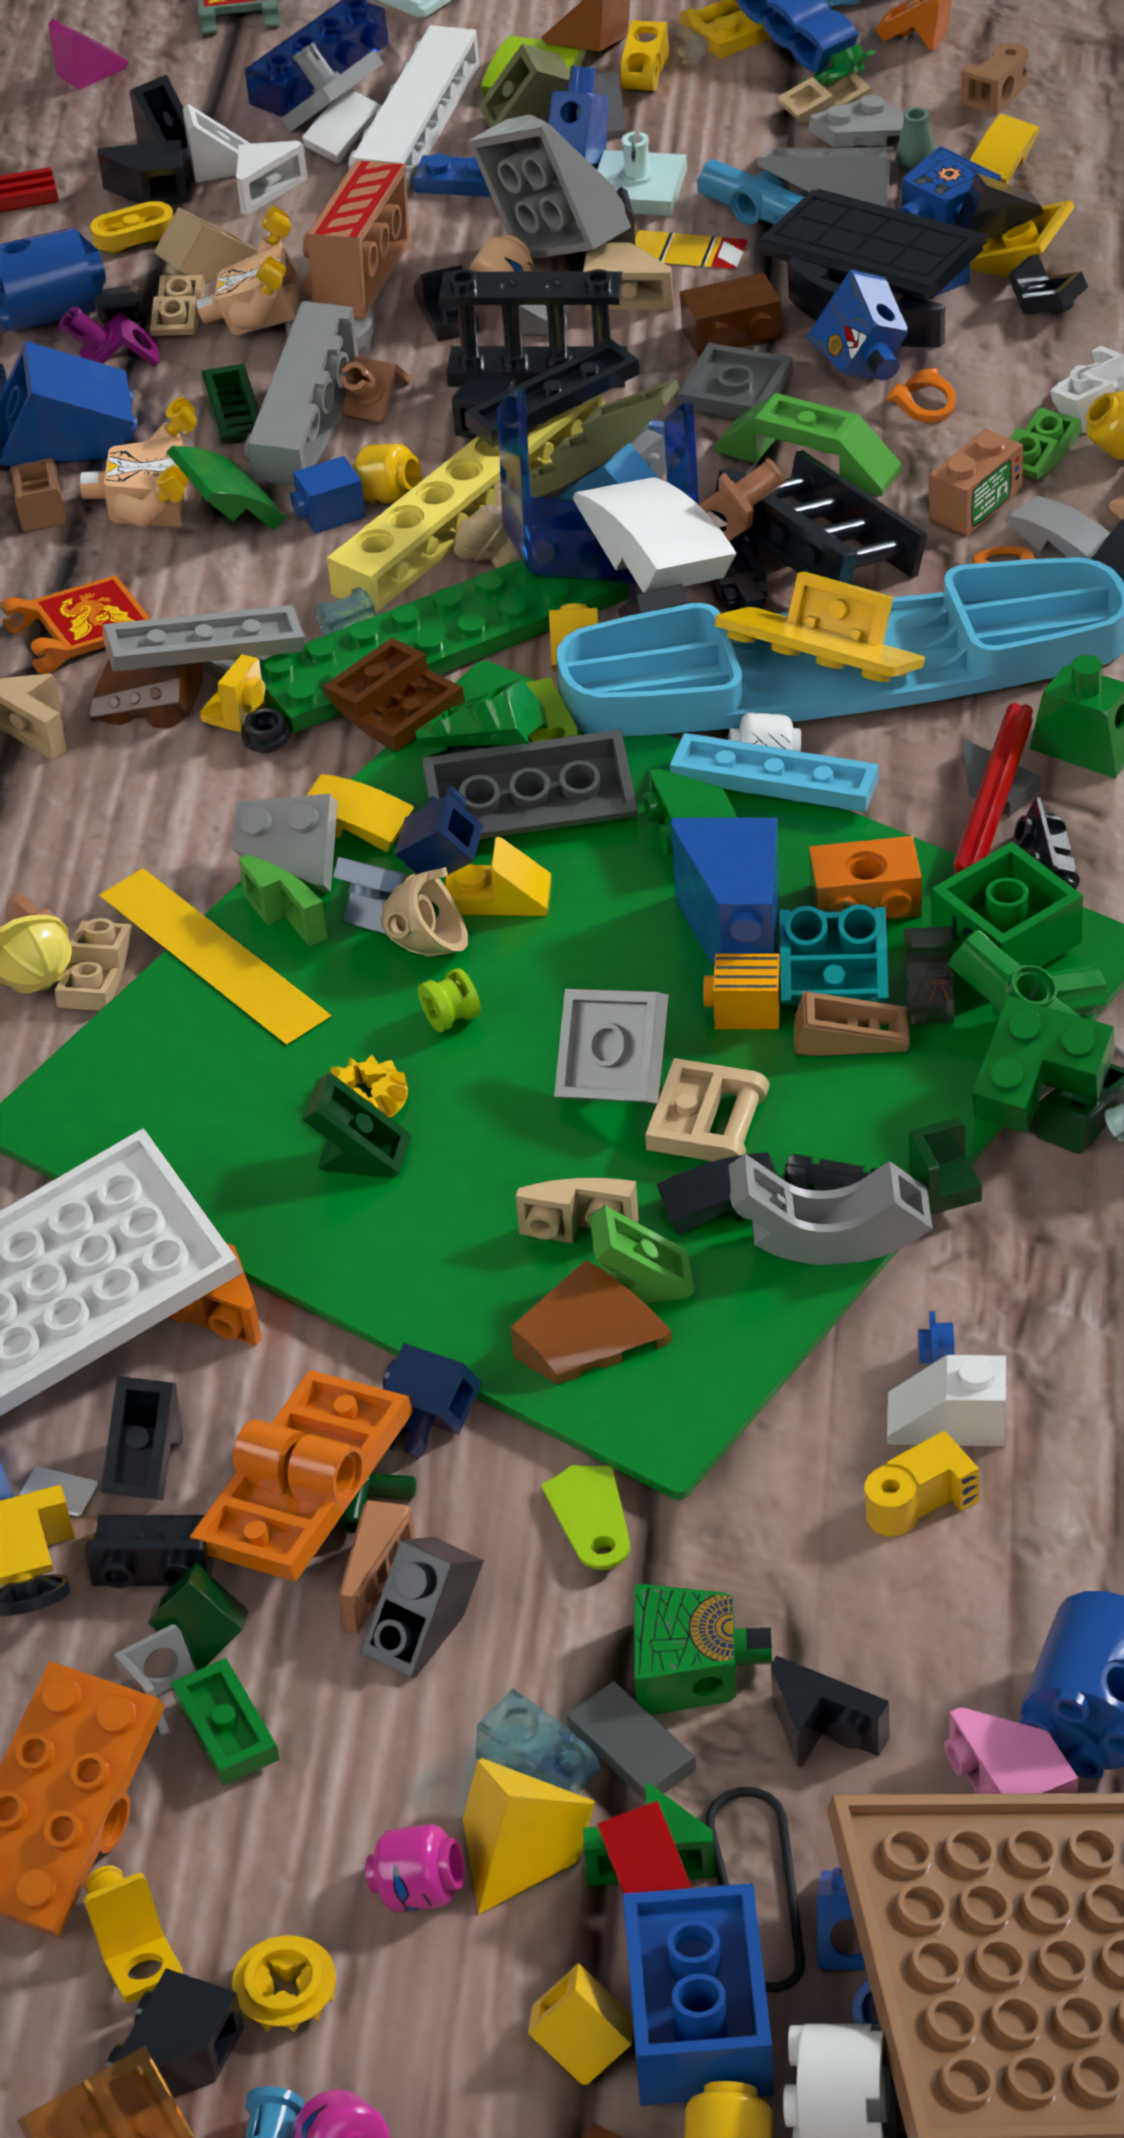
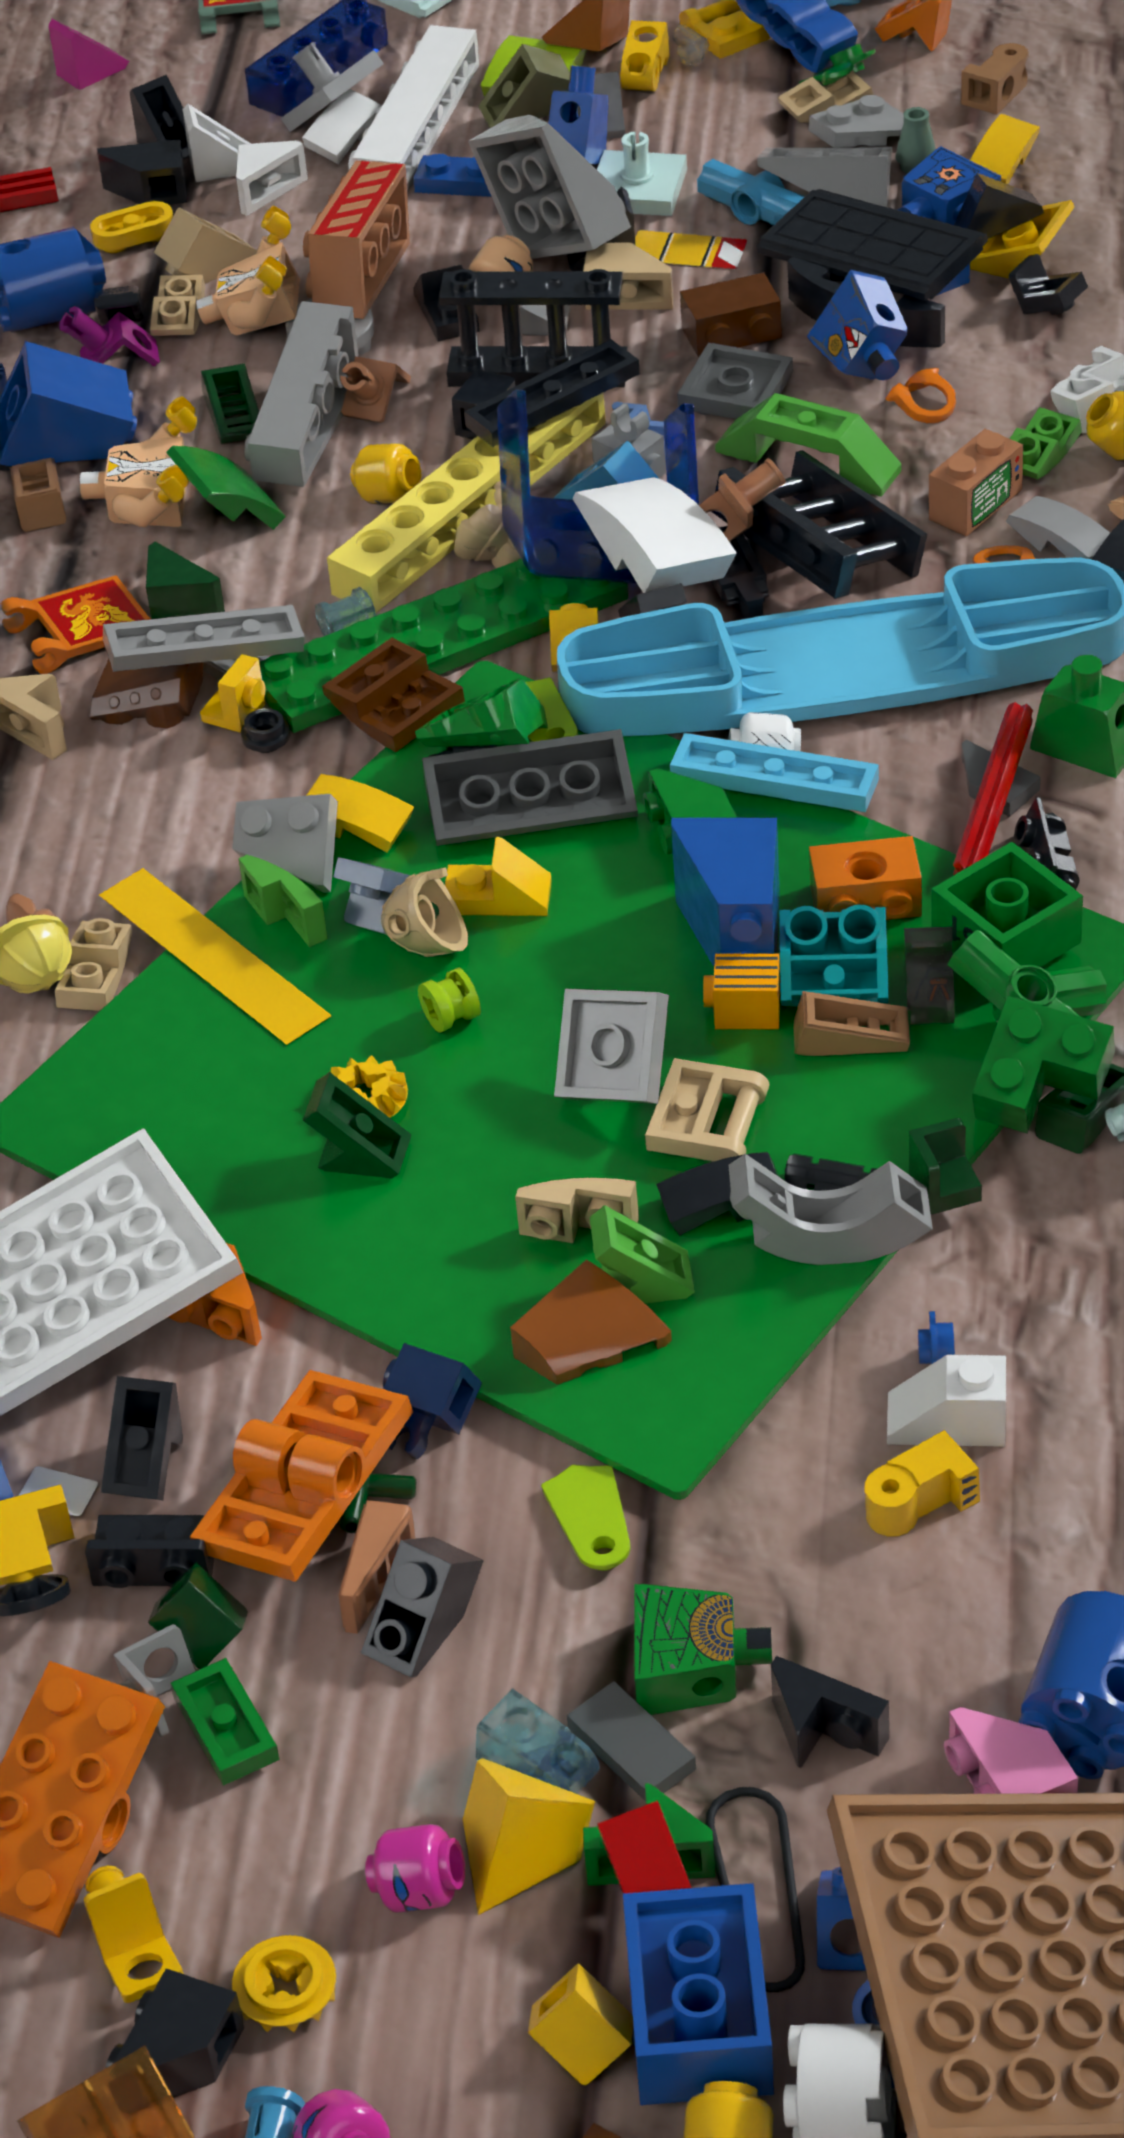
(179, 586): none -> dark green slope
(328, 495): blue brick -> none
(440, 835): dark blue brick -> none
(603, 435): olive slope -> none
(829, 621): yellow bracket -> none

